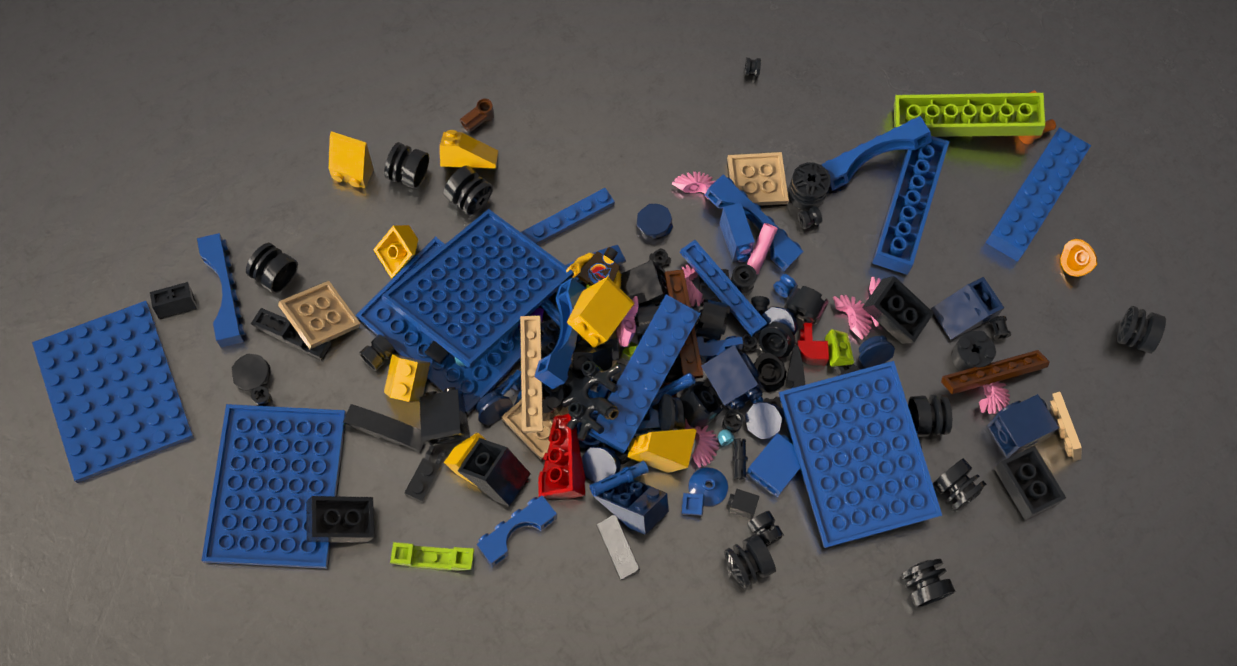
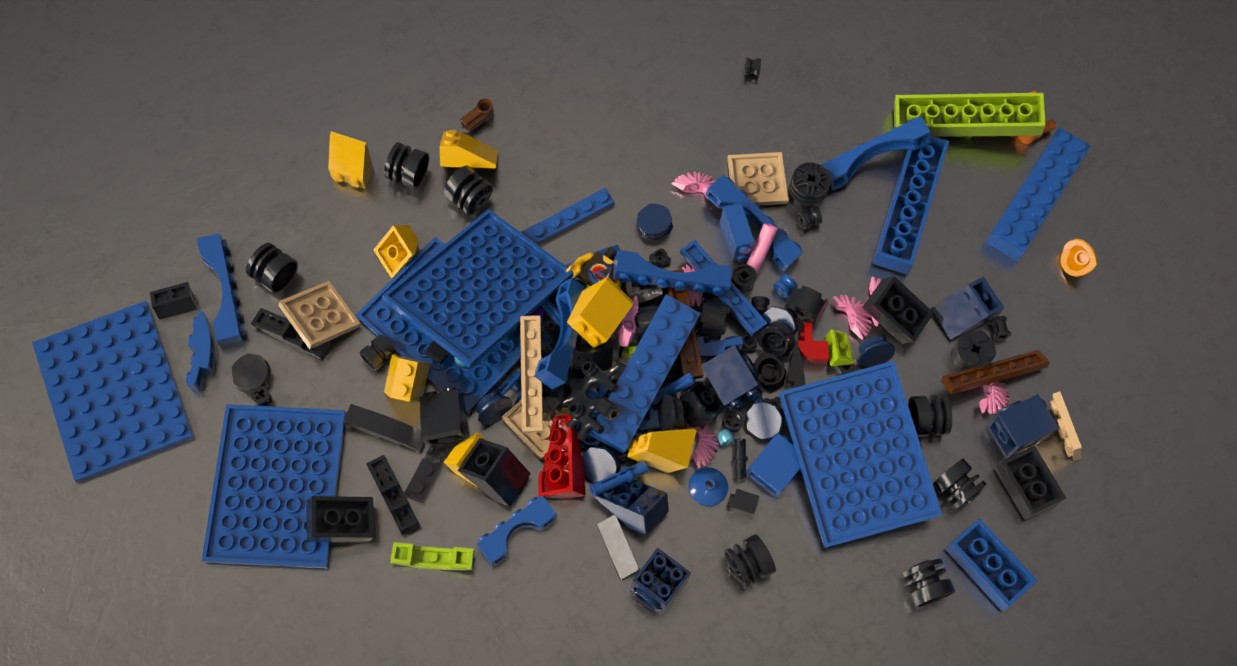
(203, 347): none -> blue slope
(393, 494): none -> black slope
(634, 268): none -> blue arch
(660, 581): none -> dark blue brick
(693, 504): blue plate -> none
(764, 527): black wheel -> none
(991, 564): none -> blue brick
(1141, 329): black wheel -> none

